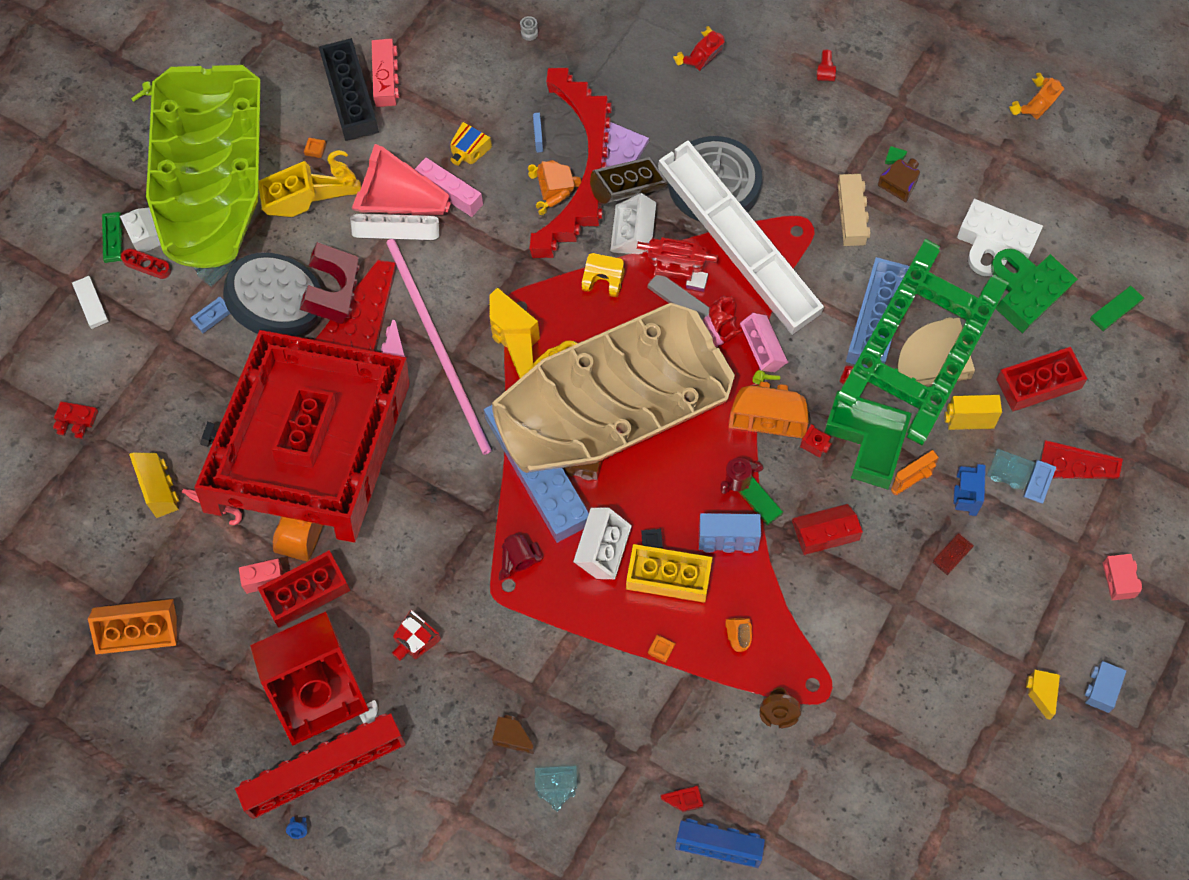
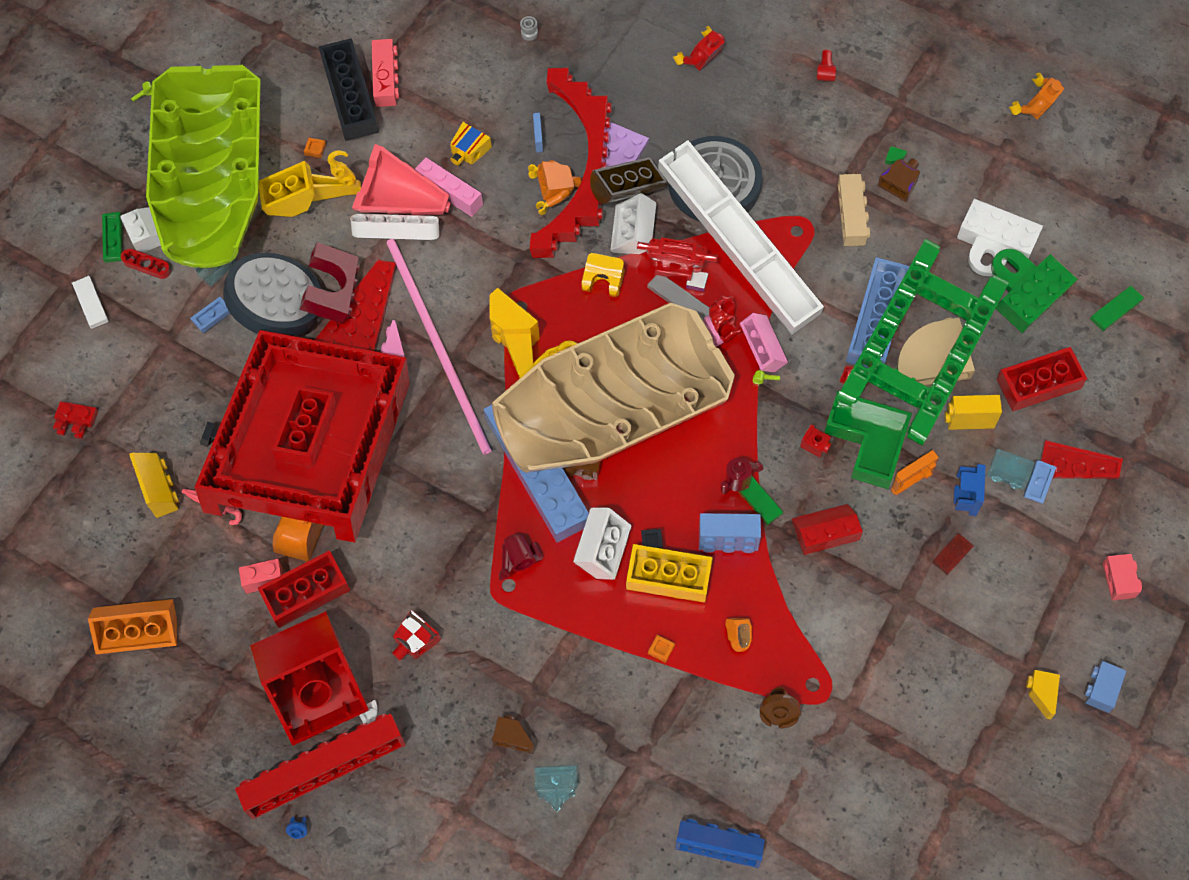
(684, 799): red tile -> none
(770, 411): orange hips -> none

